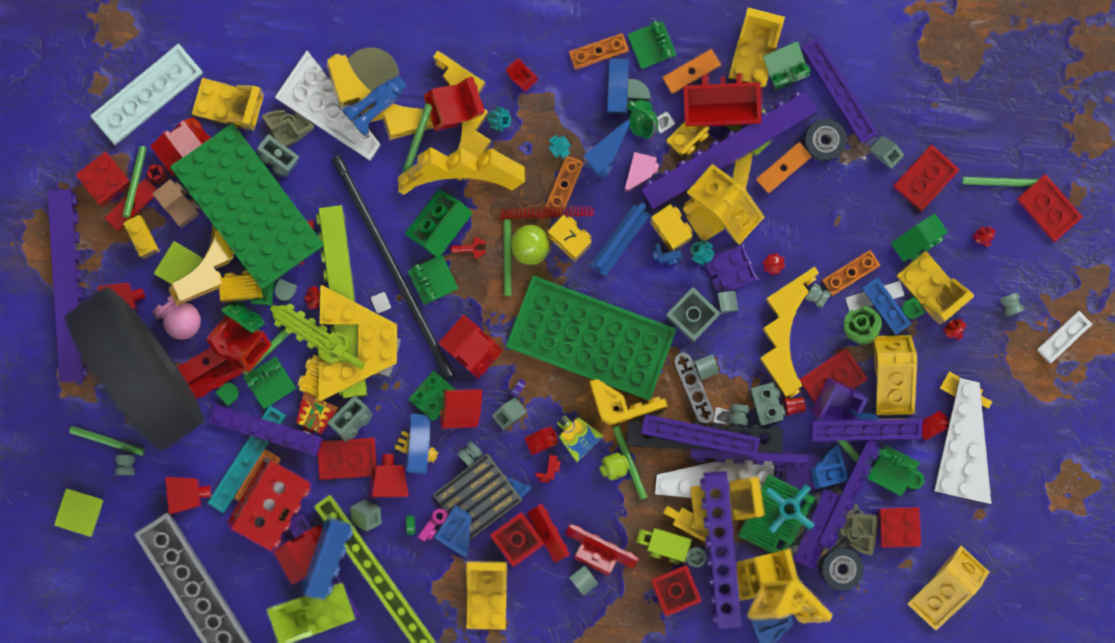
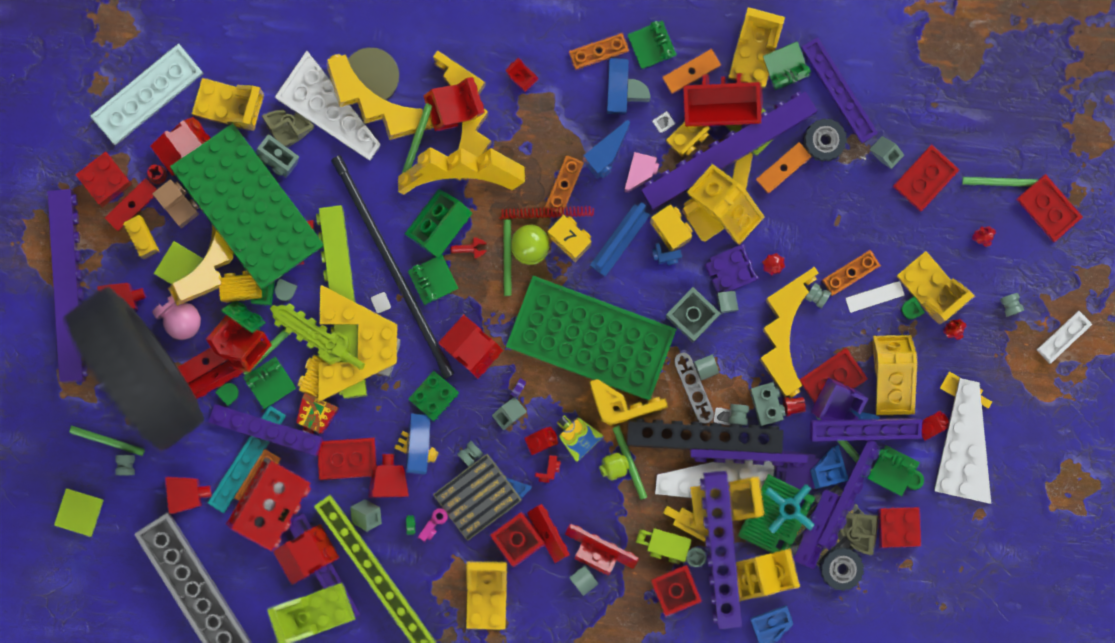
(134, 181): bright green bar -> none
(312, 297): red piece -> none
(326, 558): blue slope -> none
(350, 419): sand green brick -> none
(383, 96): blue piece -> none
(456, 531): blue wing -> none
(461, 408): red slope -> none
(499, 119): teal gear -> none
(559, 146): teal gear -> none
(642, 119): green hair -> none
(700, 435): dark purple plate -> none
(702, 252): teal gear -> none
(786, 598): yellow bracket -> none
(862, 325): bright green cone -> none
(886, 306): blue plate -> none
(920, 237): green brick -> none
(950, 588): yellow bracket -> none

